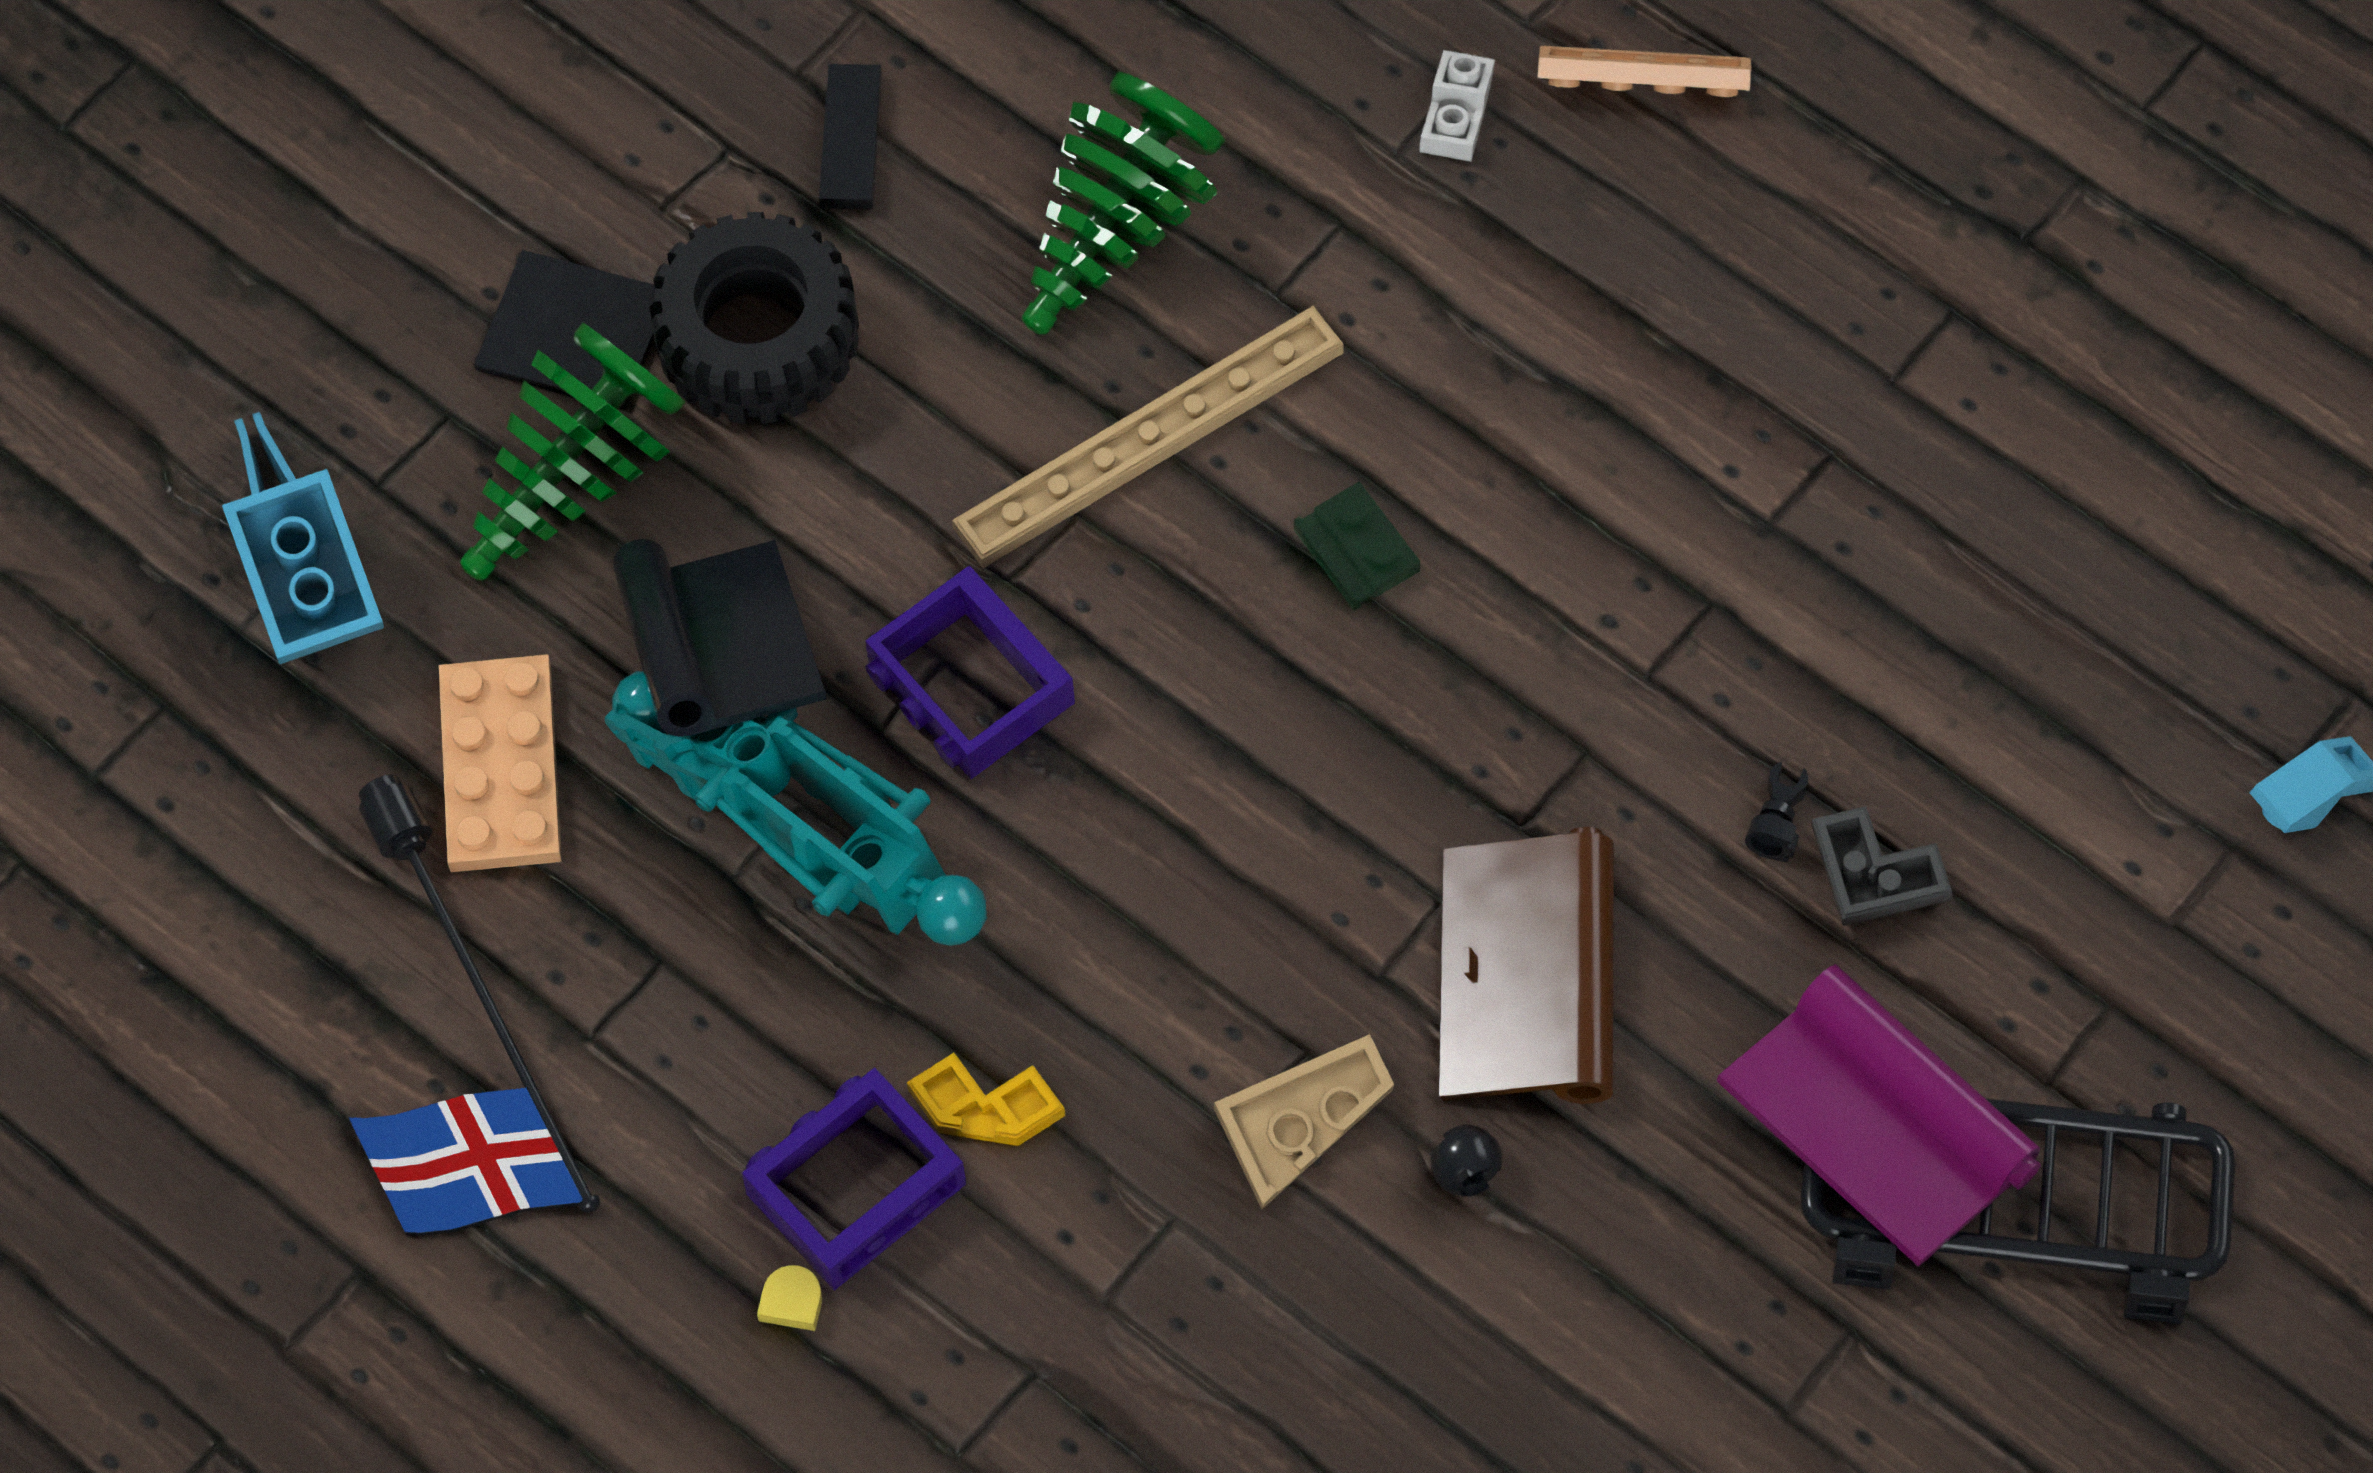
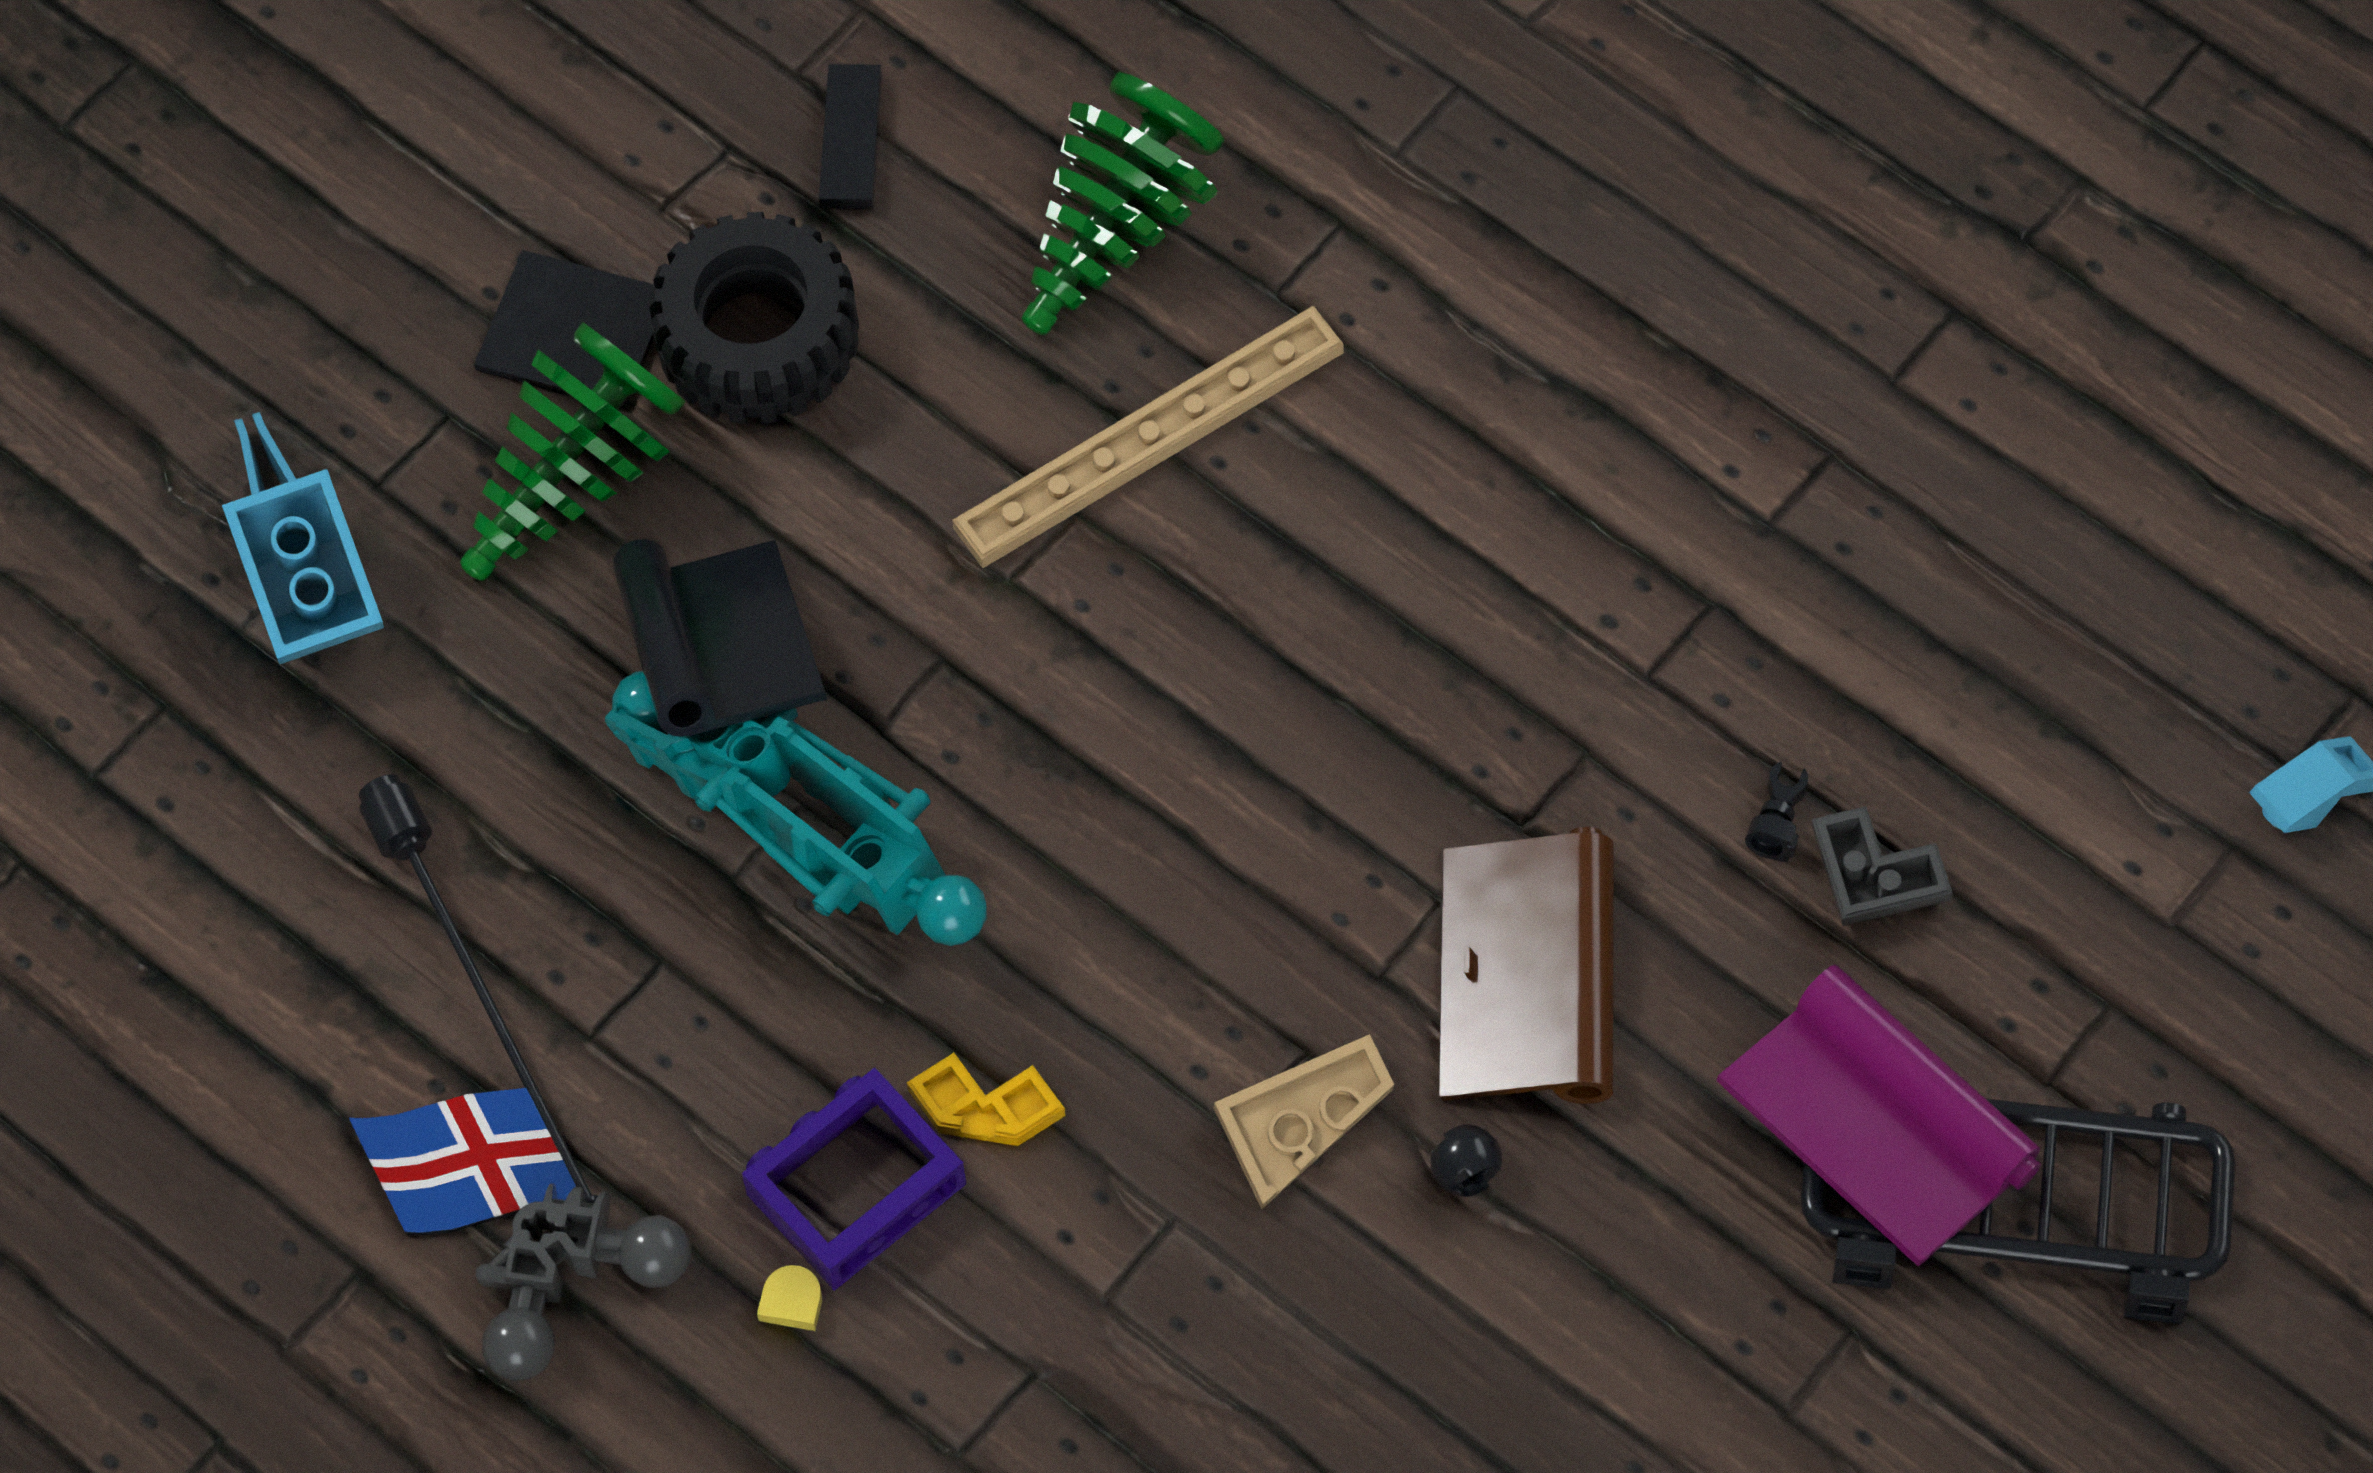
(499, 763): light nougat plate -> none
(519, 1339): none -> dark grey piece
(957, 597): dark purple window -> none
(1357, 545): clear green plate -> none
(1457, 105): white slope -> none
(1666, 71): light nougat plate -> none

